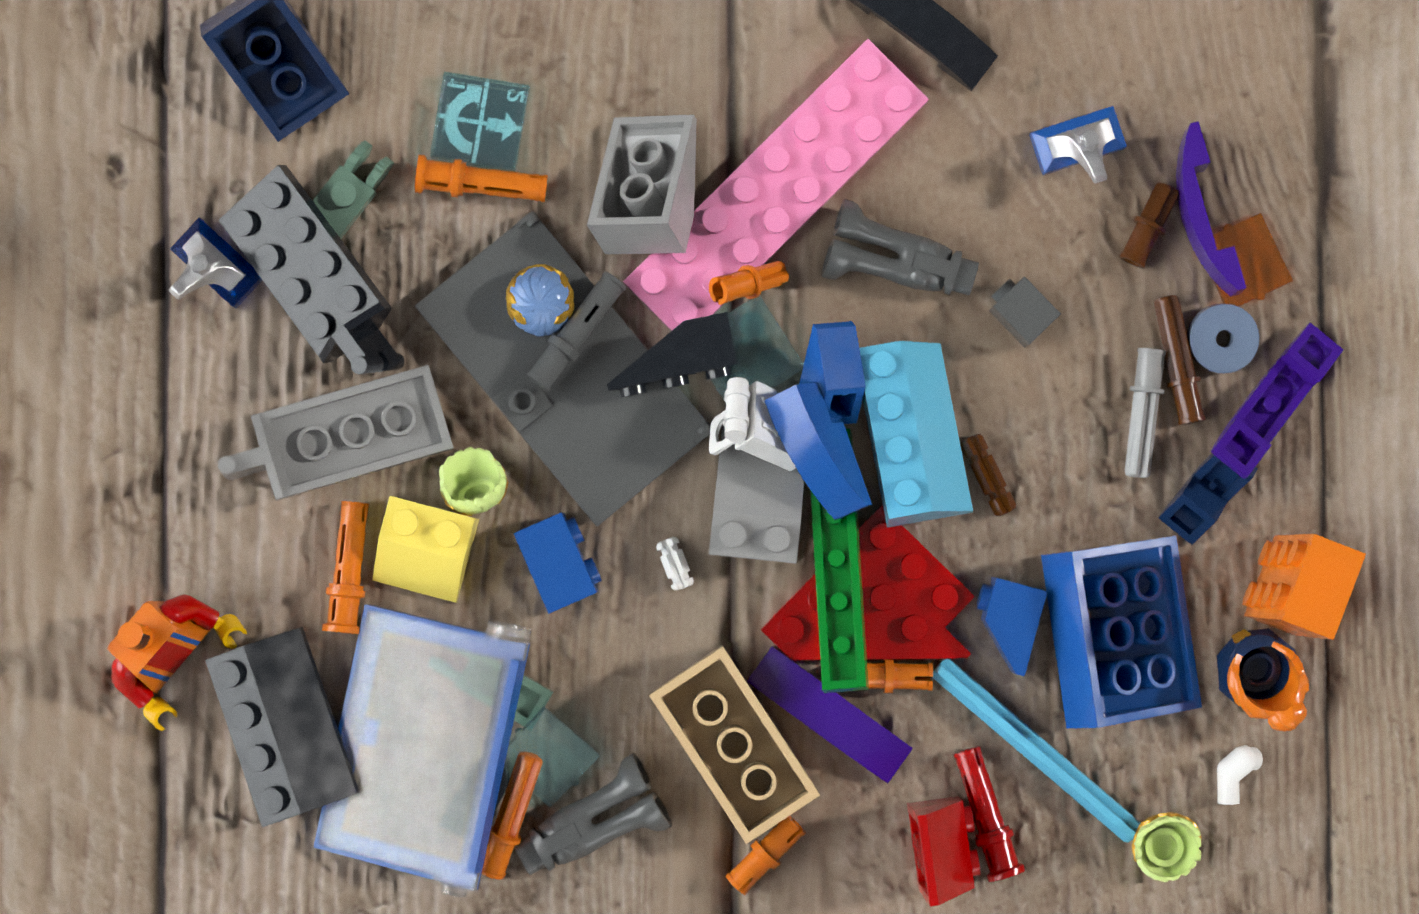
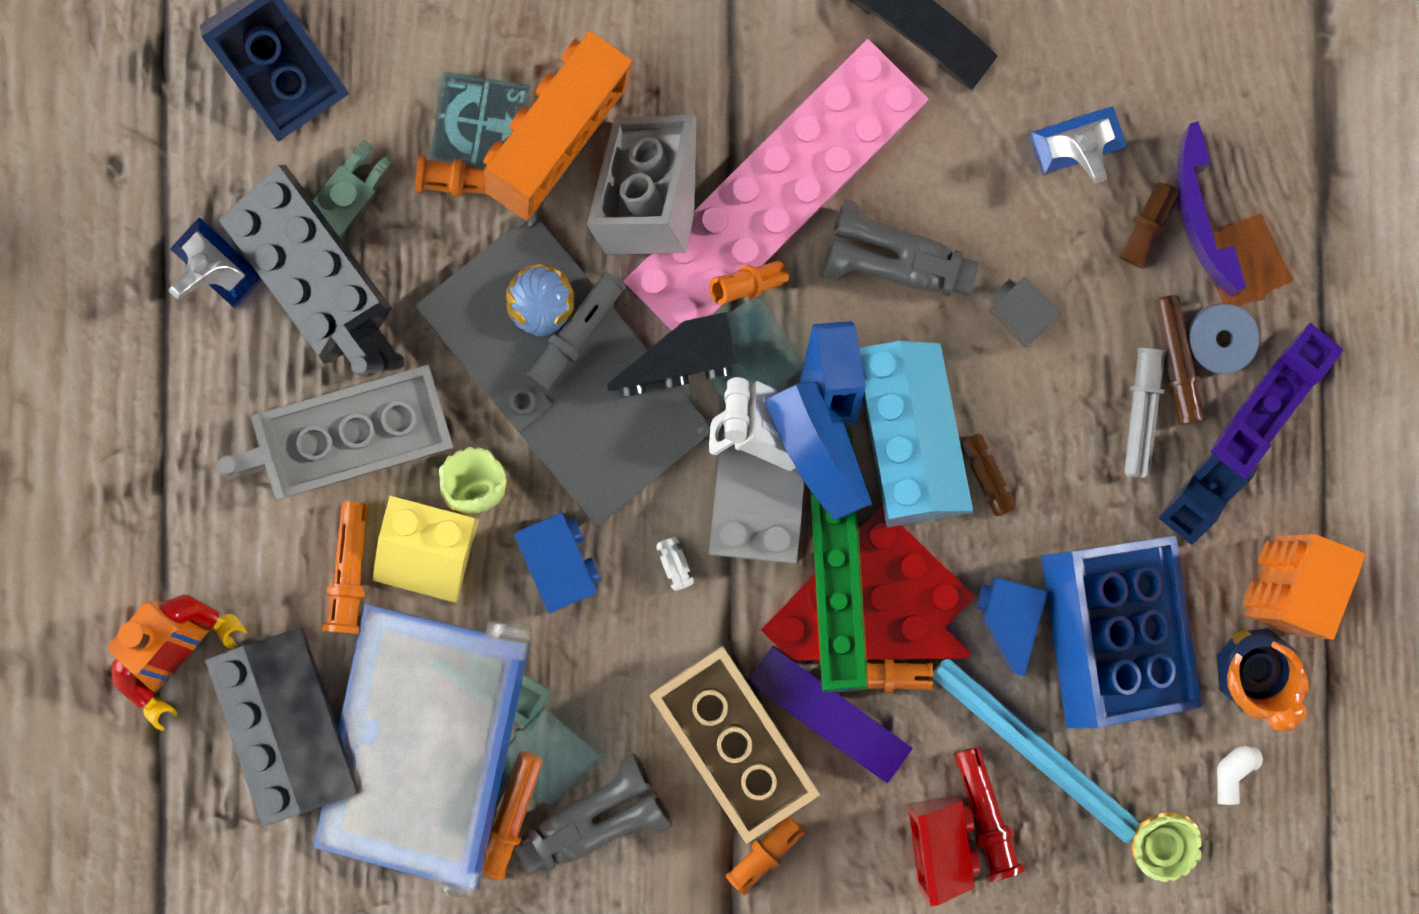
(556, 125): none -> orange brick

